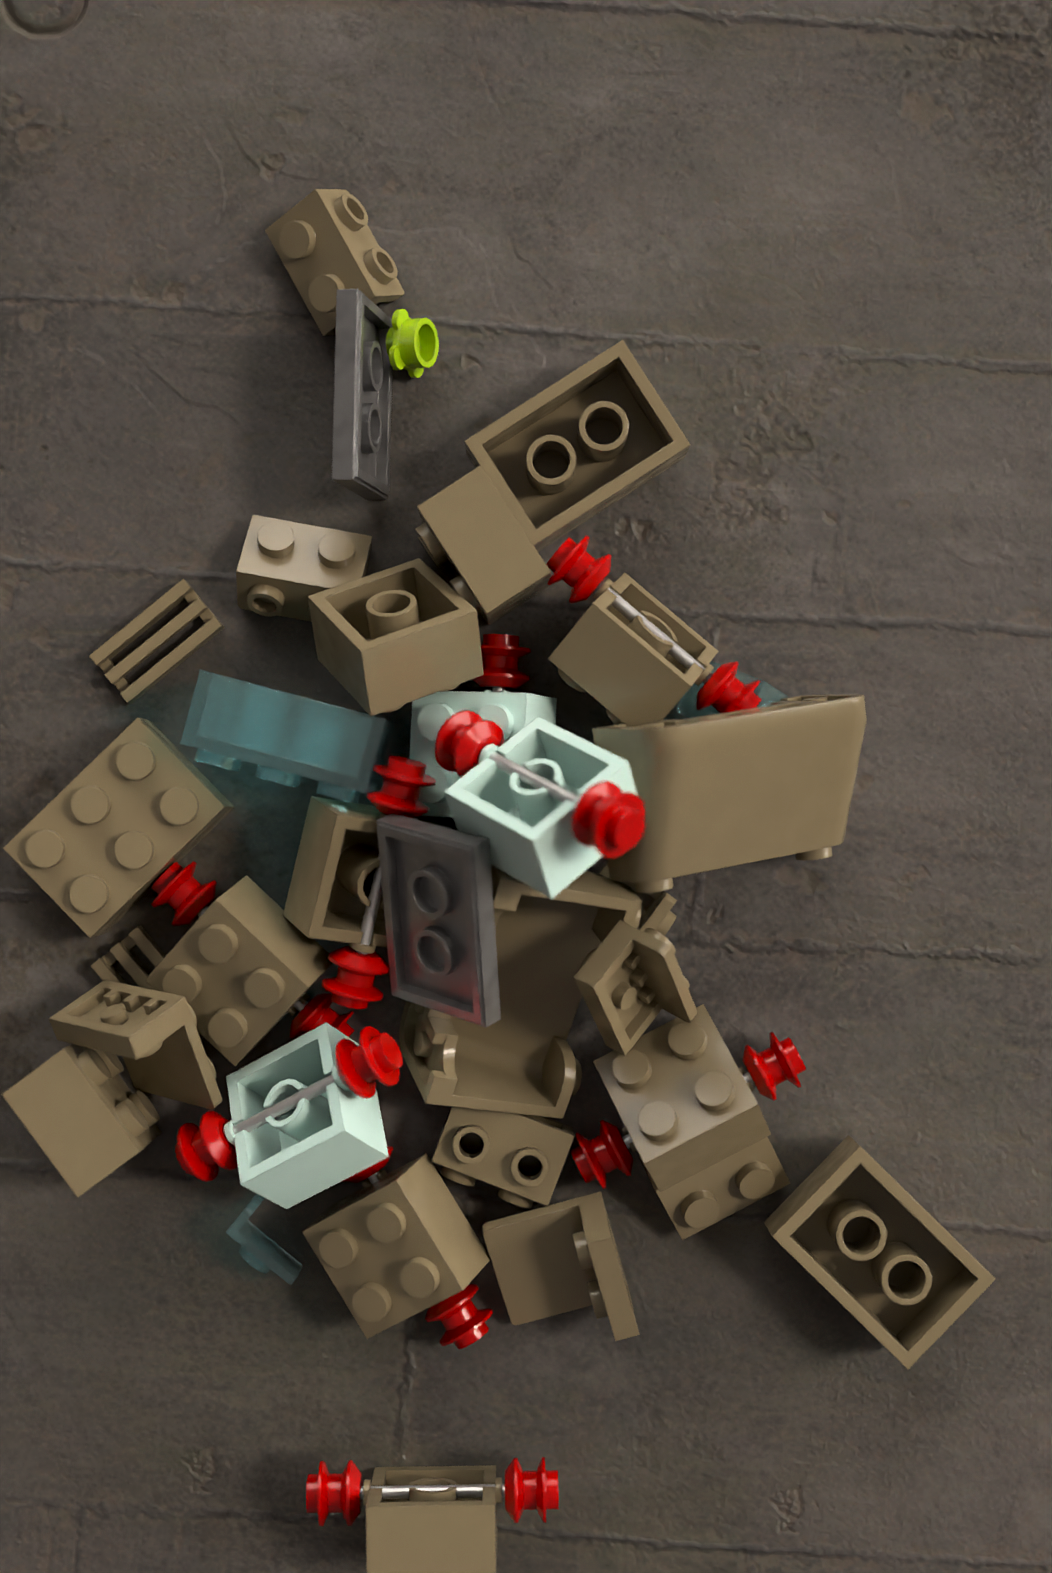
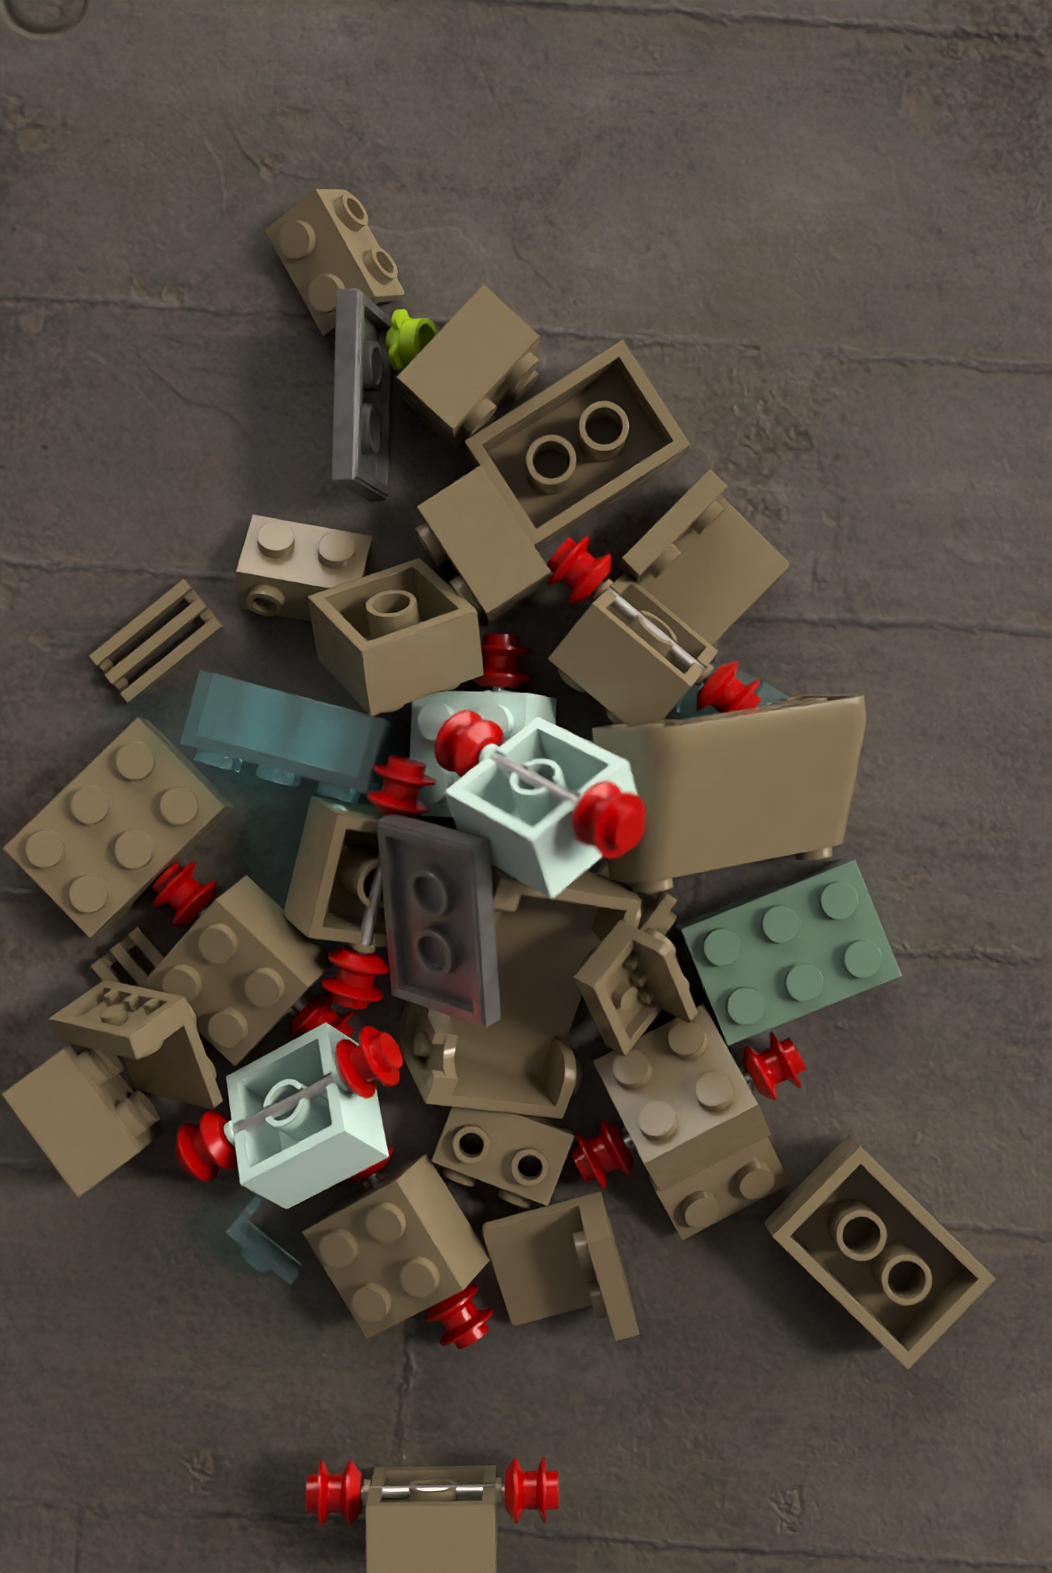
(471, 368): none -> dark tan brick
(704, 560): none -> dark tan bracket
(788, 950): none -> sand green brick

